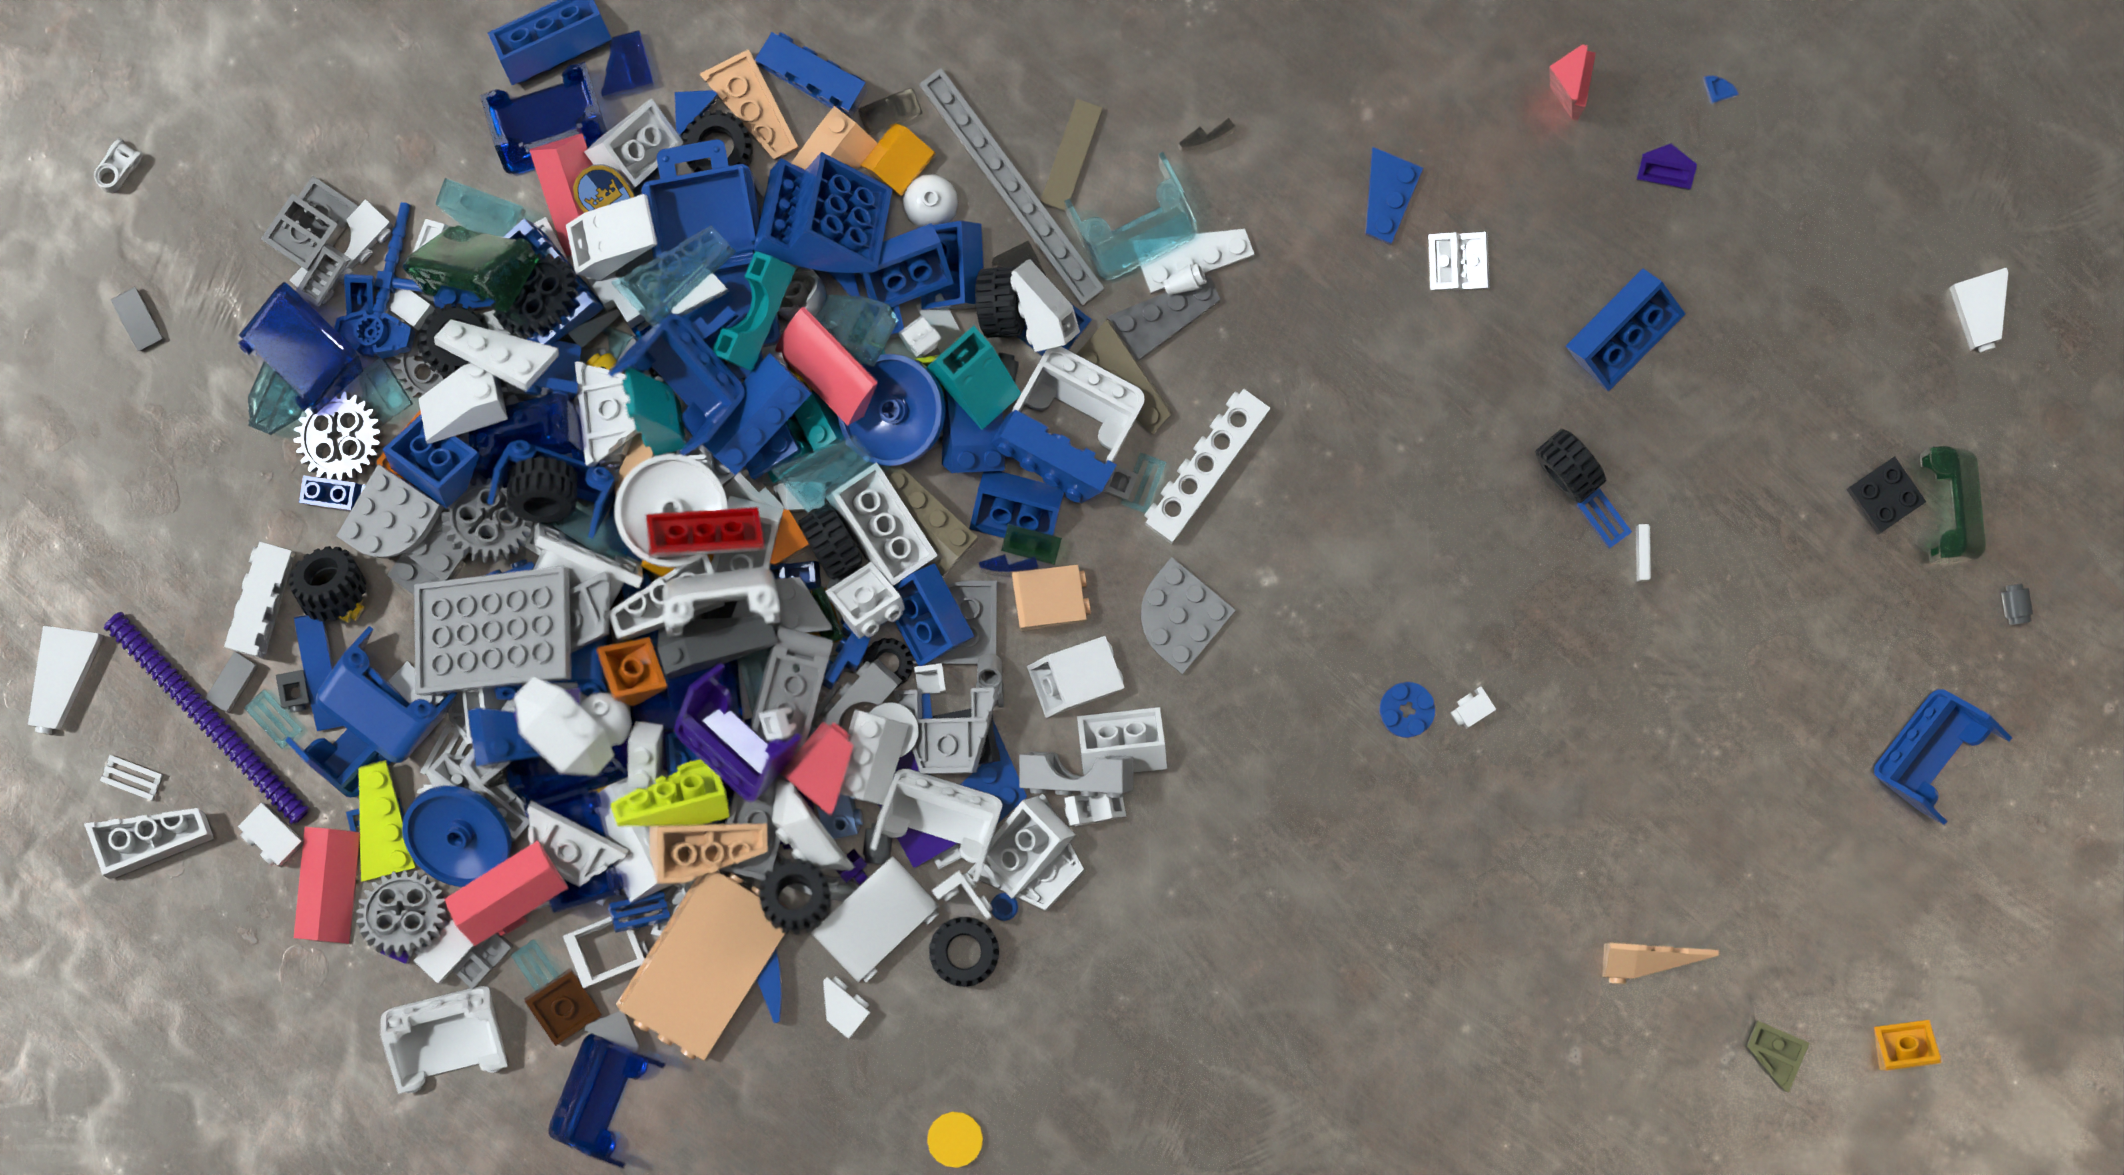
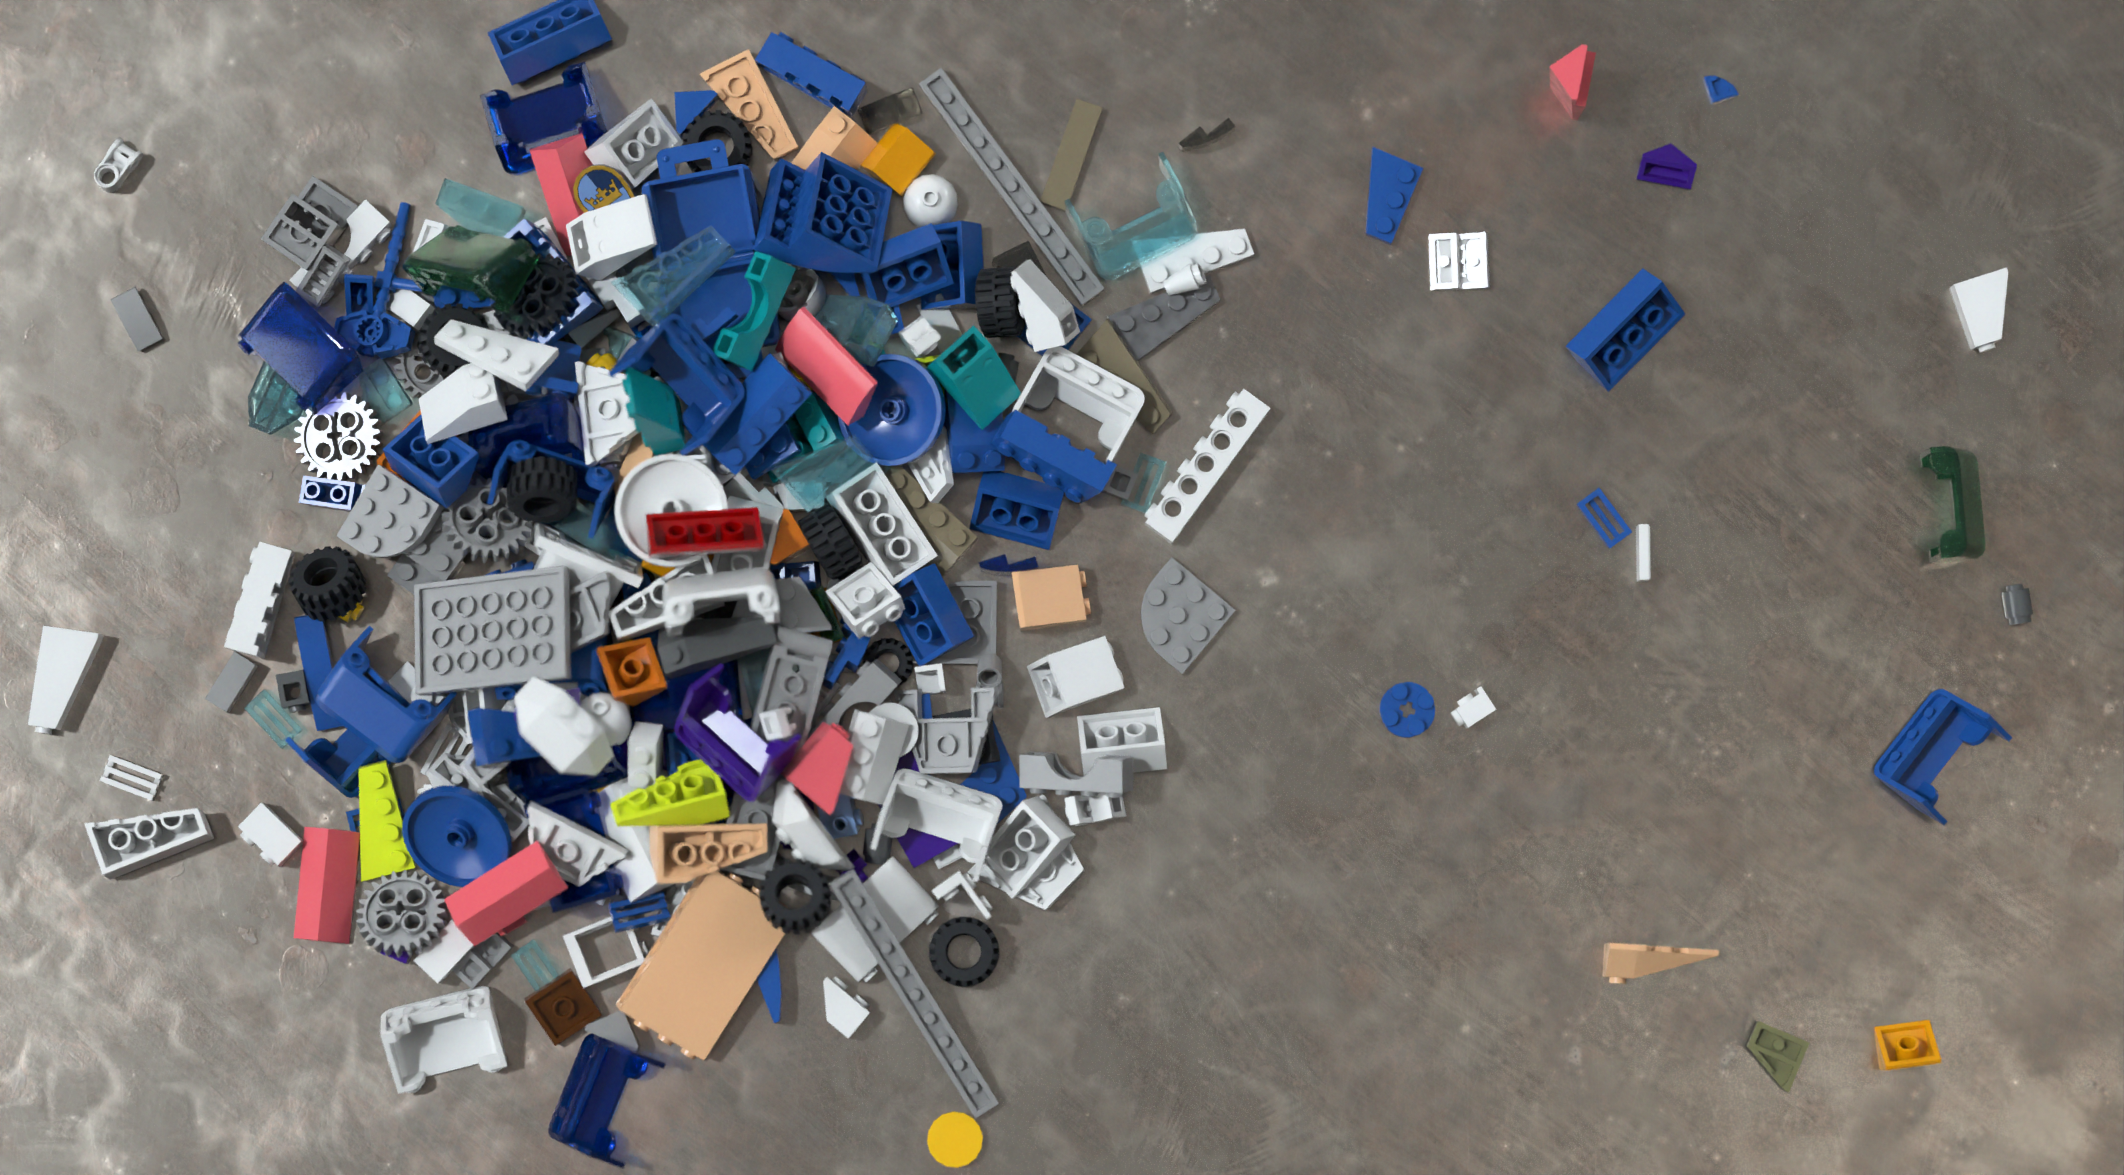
(206, 718): dark purple piece -> none
(626, 65): clear blue wing -> none
(702, 294): white slope -> none
(913, 993): none -> light grey plate
(935, 469): none -> white wing
(1004, 907): blue tile -> none
(1031, 544): clear green slope -> none
(1571, 465): black tyre -> none
(1886, 495): black brick -> none

